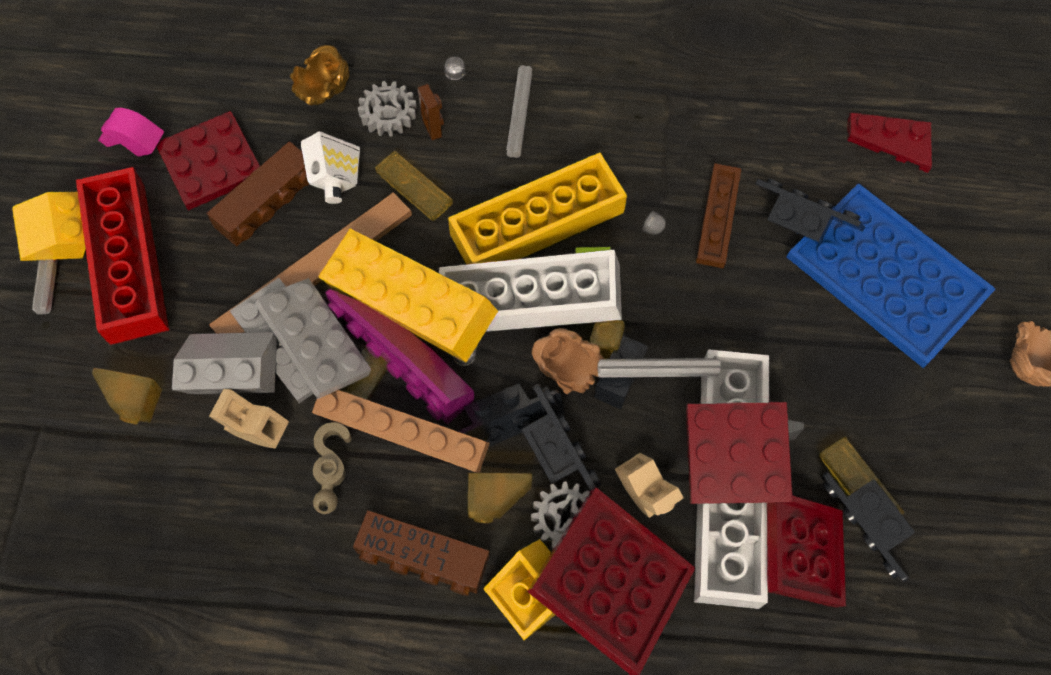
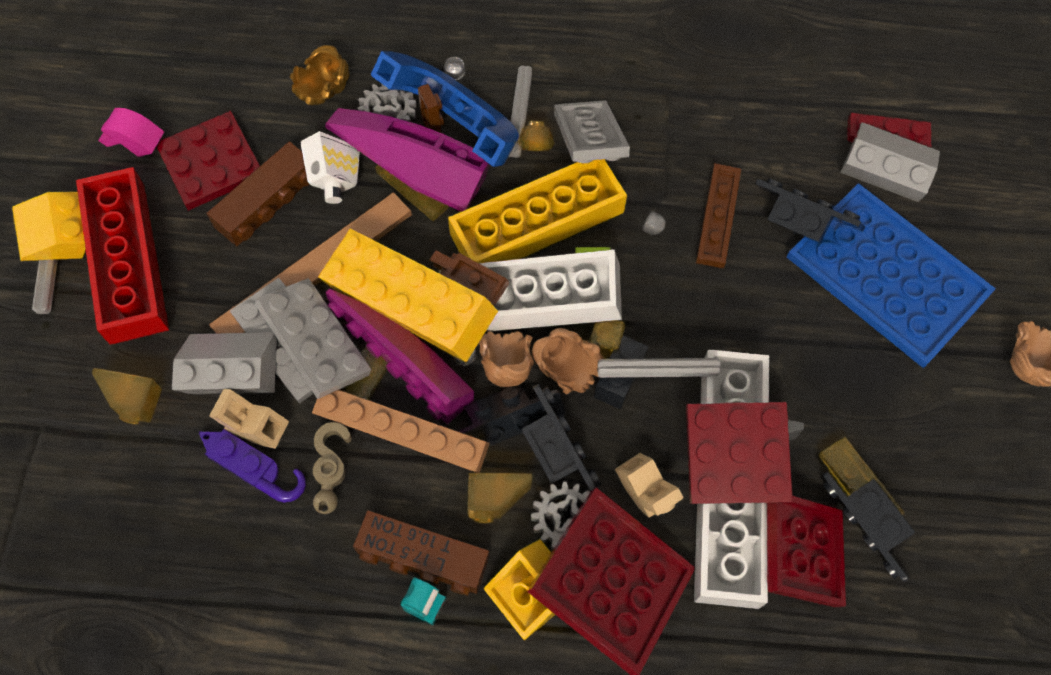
(249, 464): none -> dark purple plate
(414, 155): none -> magenta wedge
(423, 601): none -> teal leg
(471, 275): none -> reddish brown hinge
(494, 130): none -> blue arch
(506, 358): none -> medium nougat hair
(536, 137): none -> clear yellow cone
(591, 131): none -> light grey plate
(891, 162): none -> light grey slope

